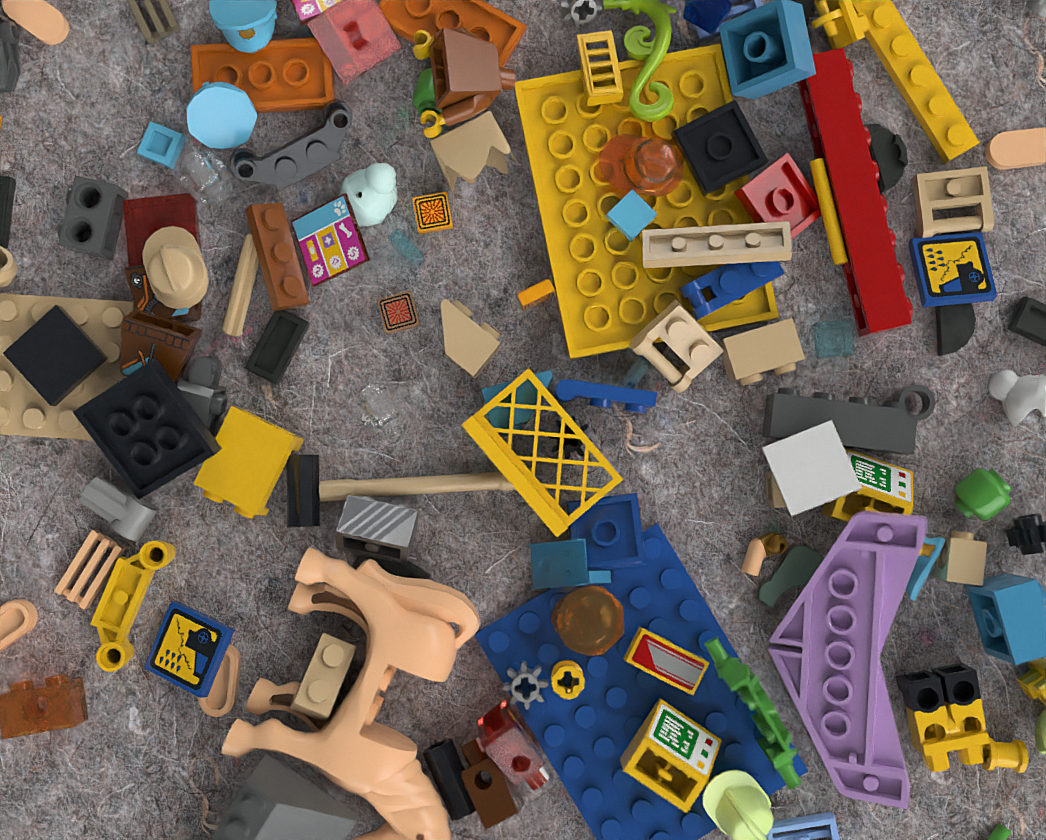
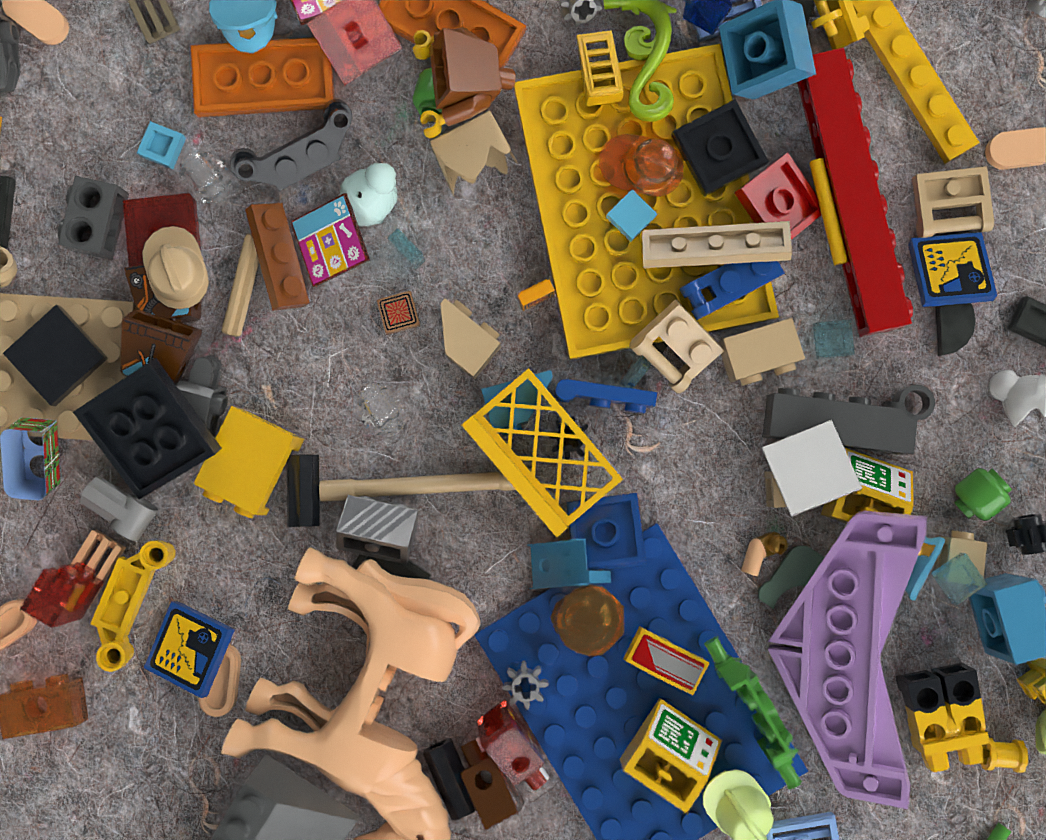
(17, 476): none -> light blue piece
(62, 594): none -> clear red brick
(221, 115): medium azure hat -> none
(277, 346): pearl dark grey tile -> none
(323, 677): tan brick -> none
(432, 213): tile -> none
(577, 684): yellow bush -> none
(889, 154): pearl dark grey tile -> none
(959, 578): none -> clear light blue tile

